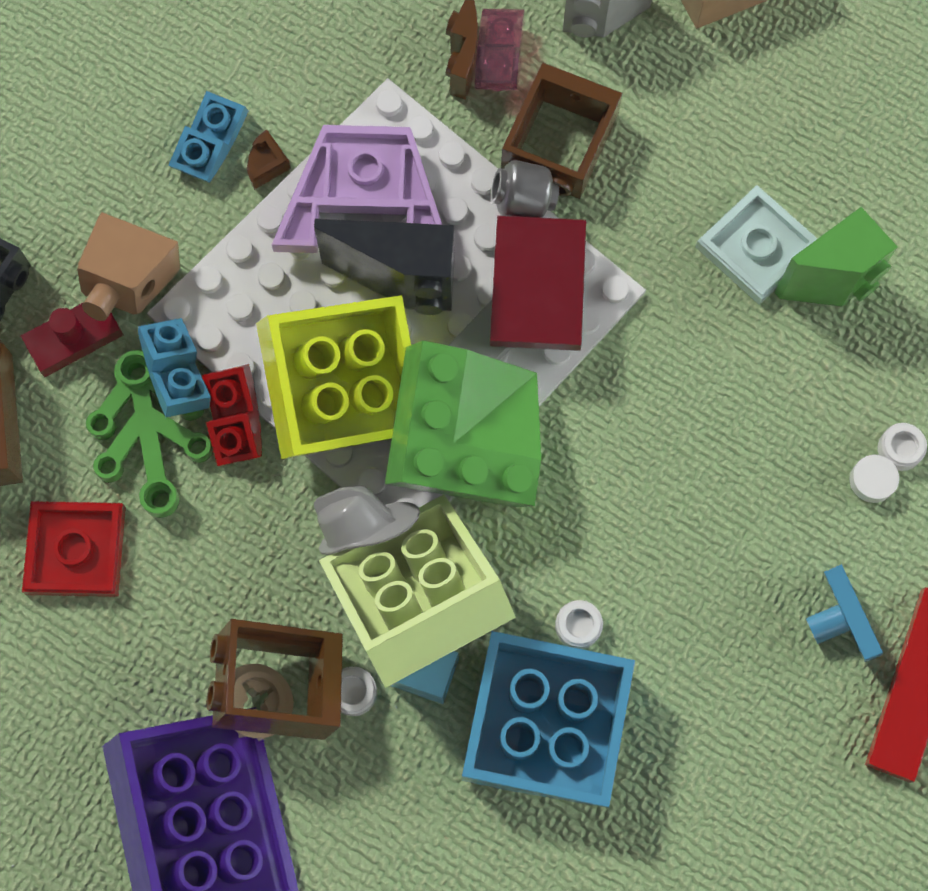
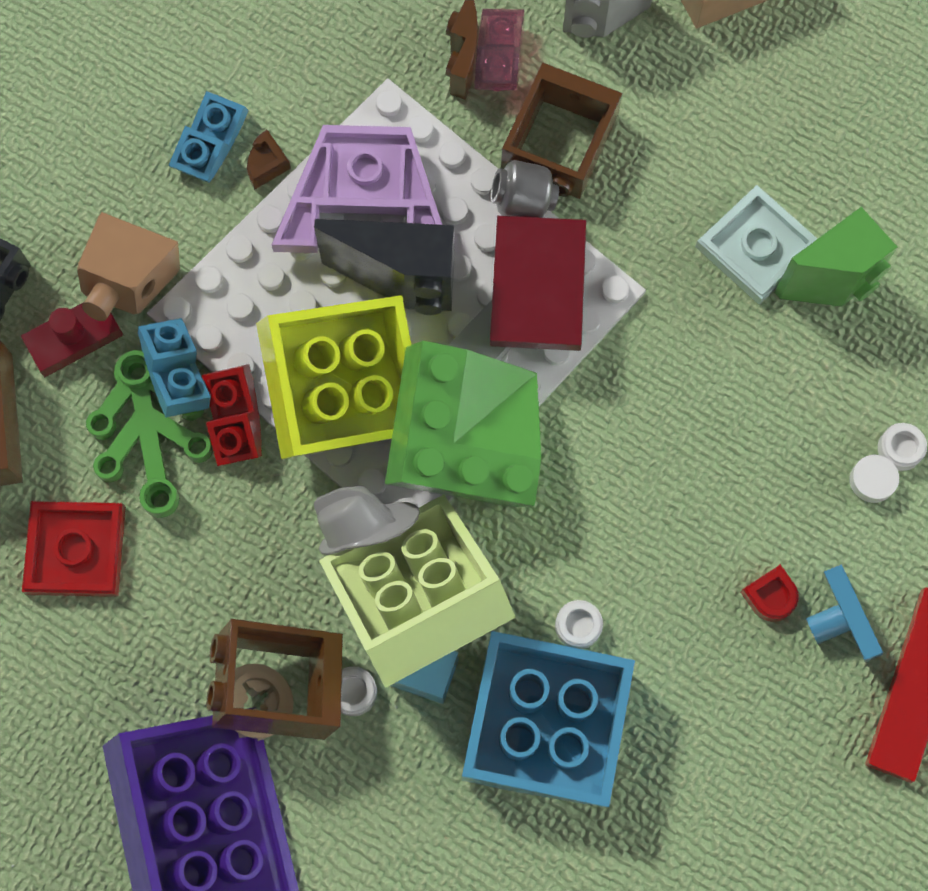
(772, 595): none -> red tile

